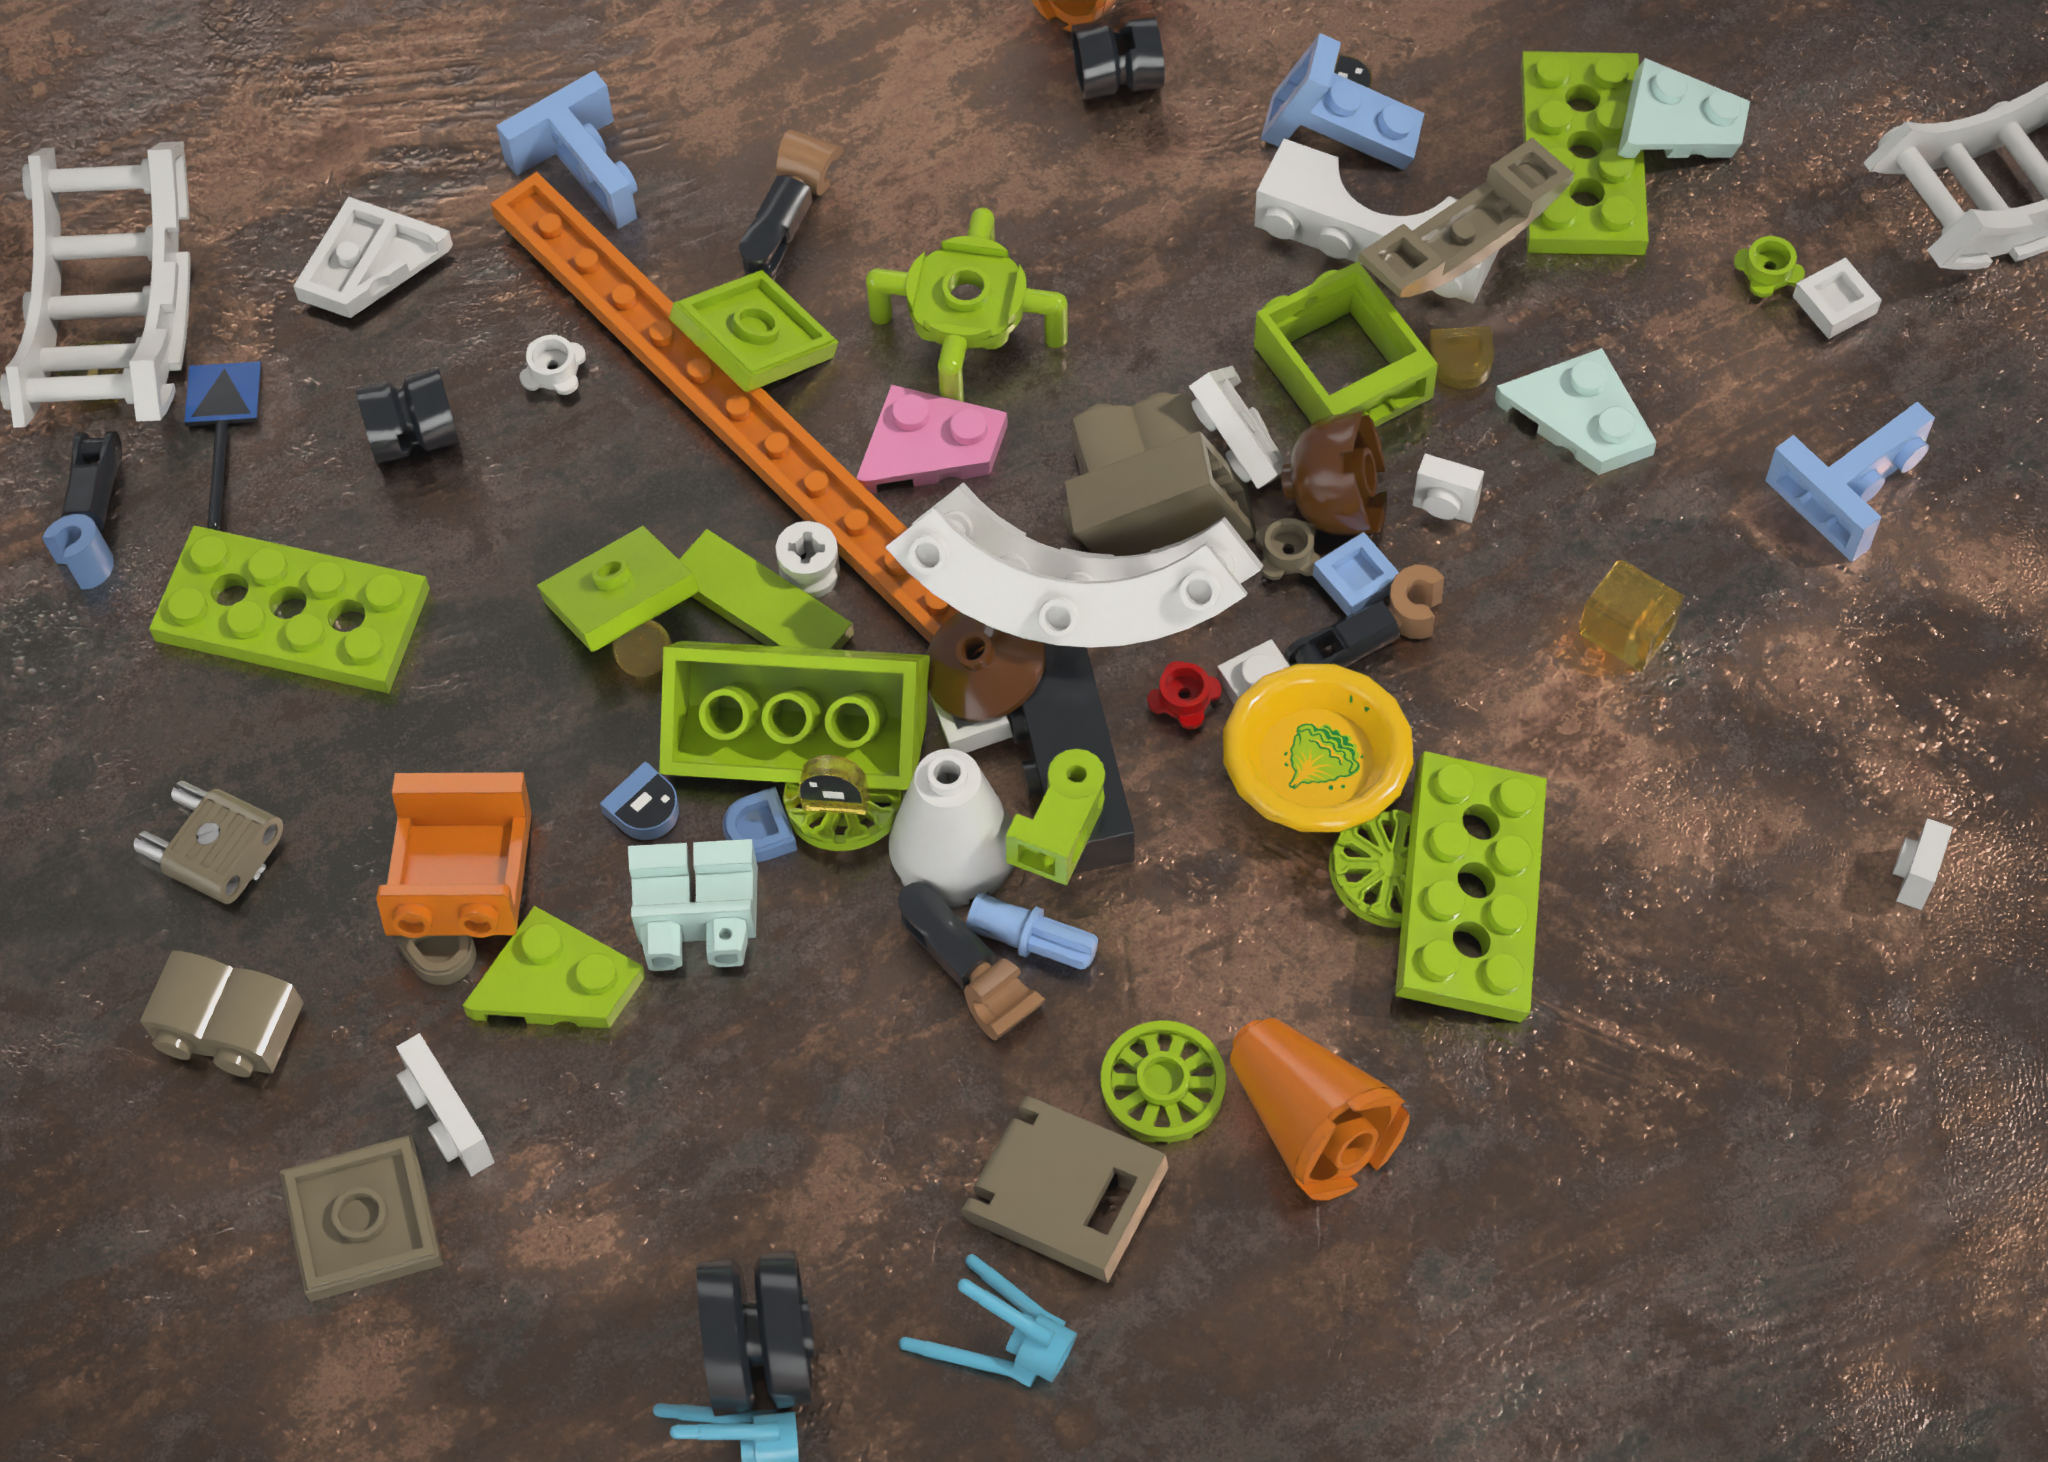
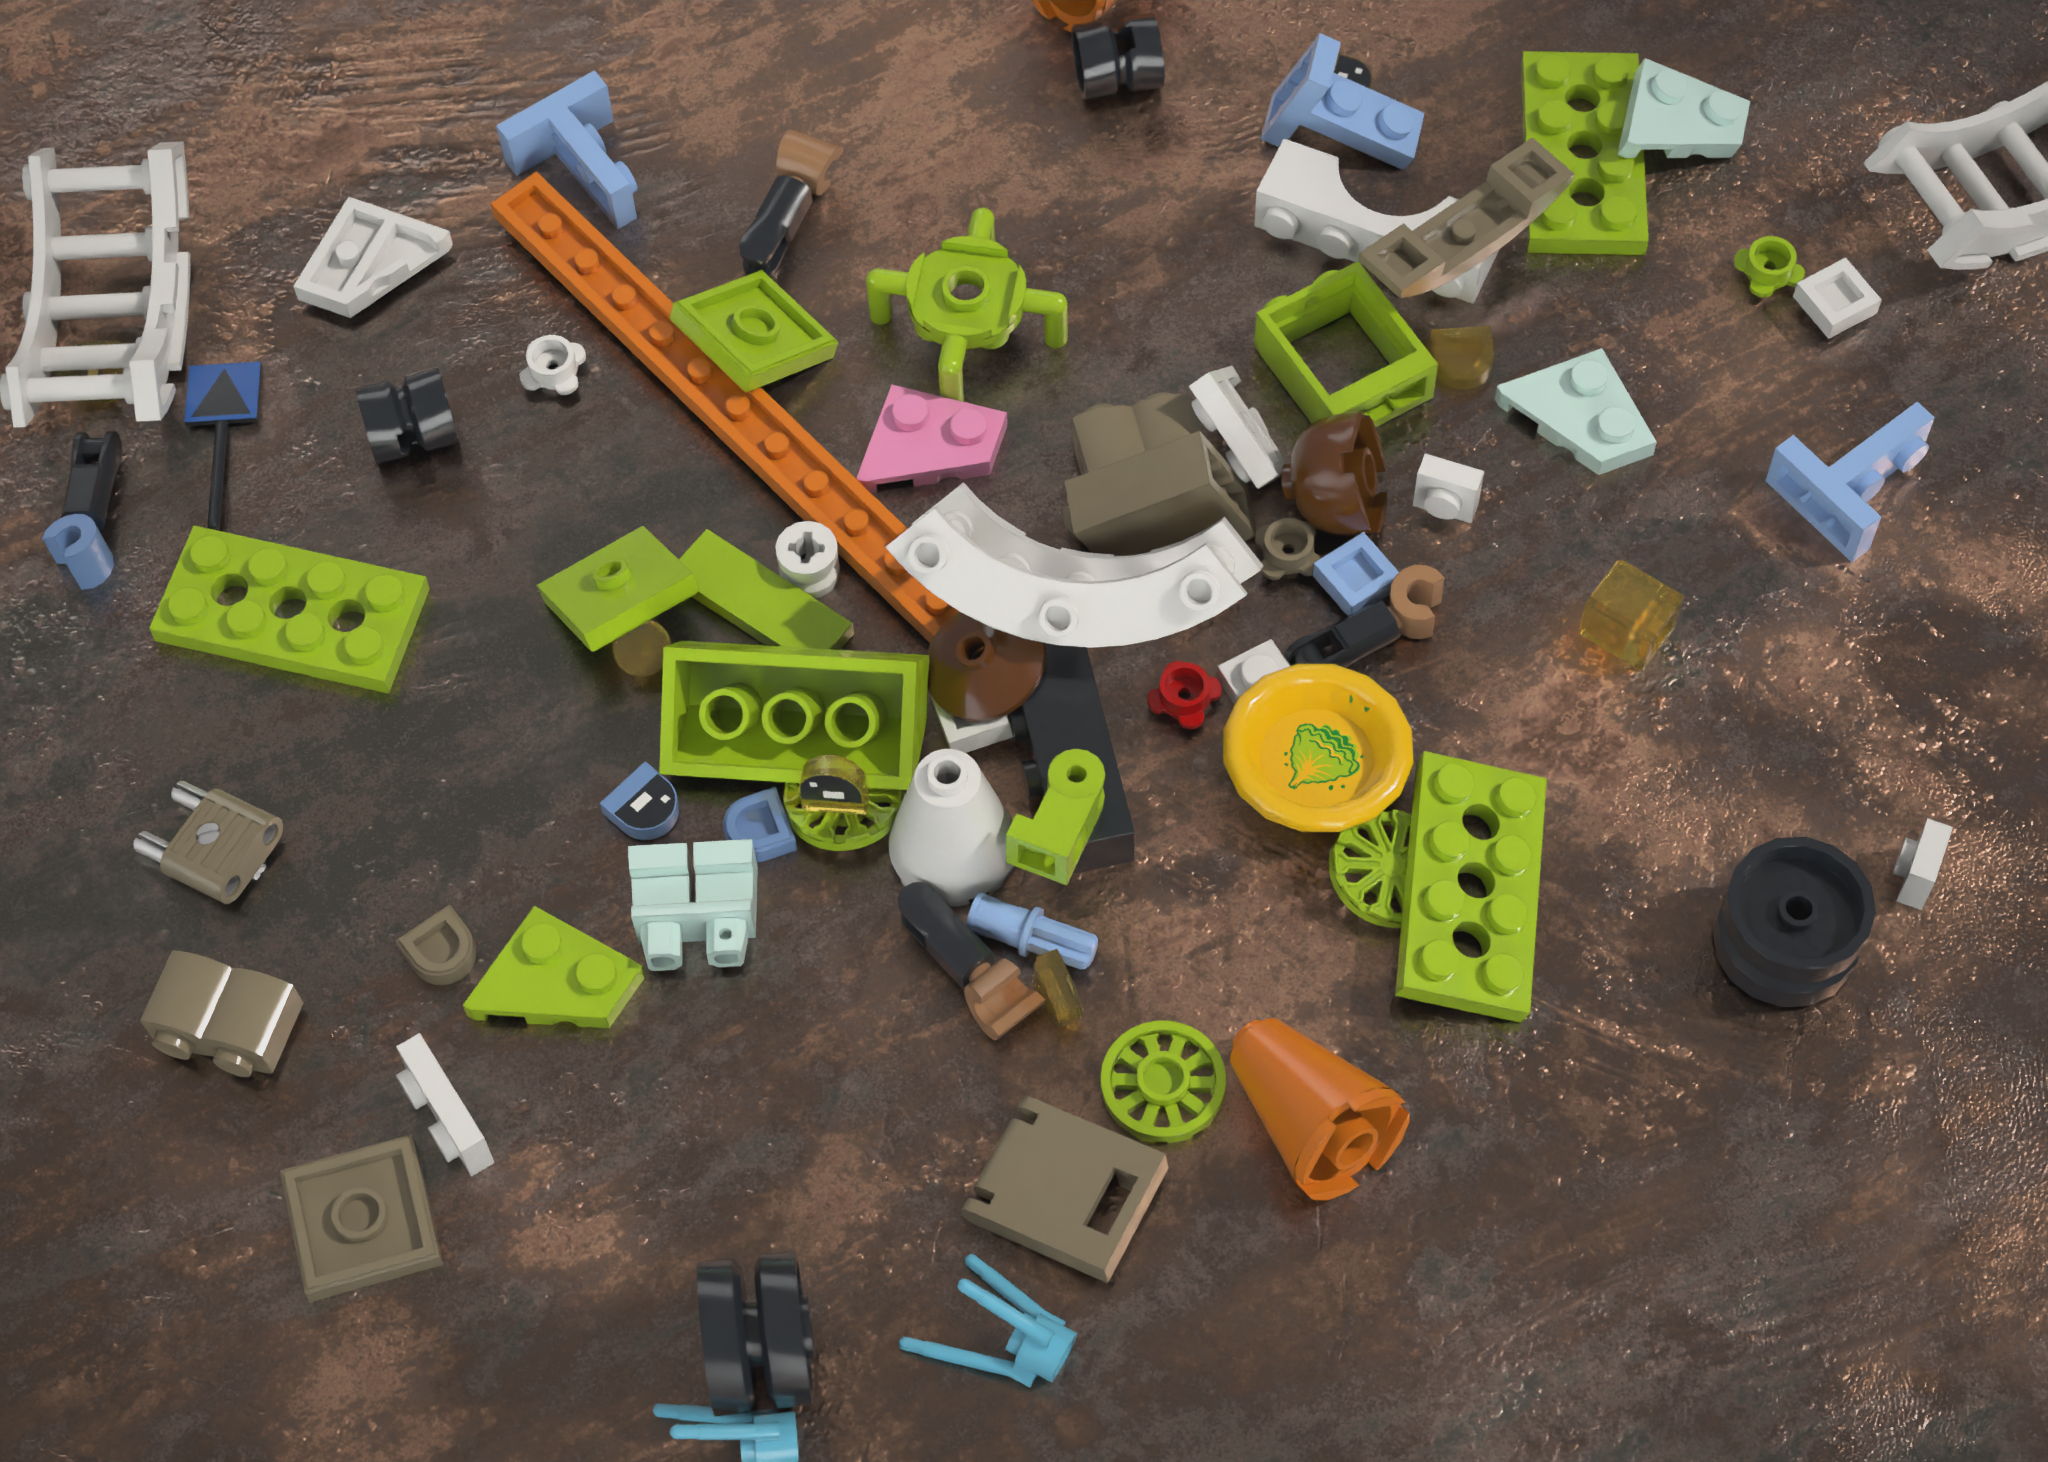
(456, 855): orange panel -> none
(1058, 989): none -> clear yellow tile
(1794, 921): none -> black wheel

